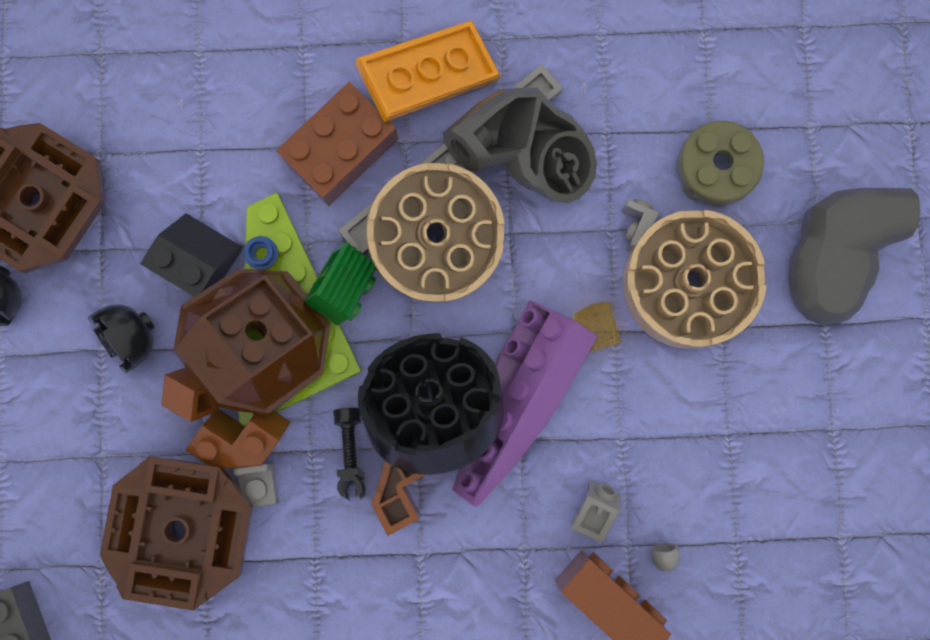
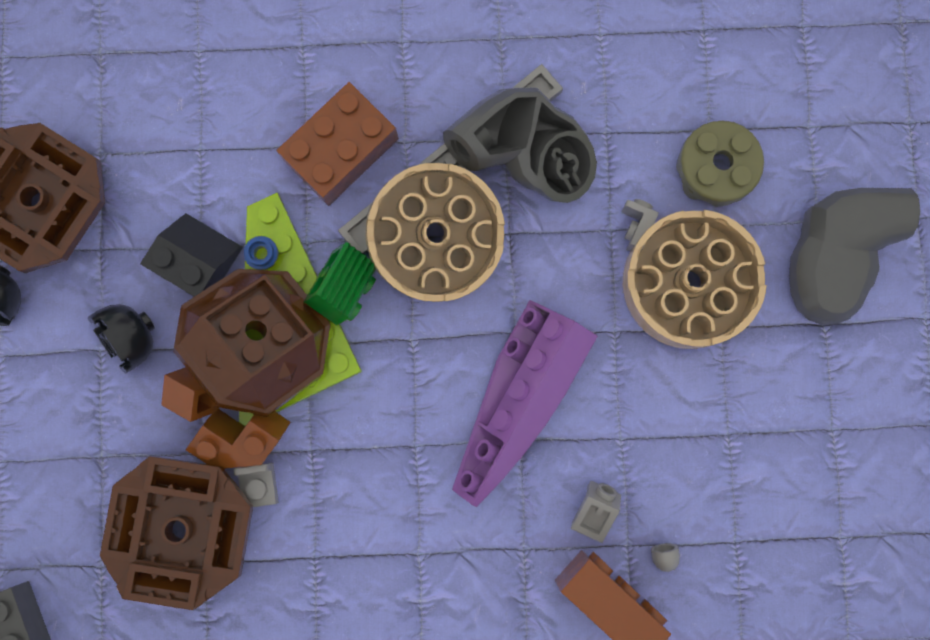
(347, 419): black bar -> none
(392, 499): dark orange brick -> none
(427, 70): light orange tile -> none
(431, 404): black brick -> none
(600, 321): clear yellow tile -> none

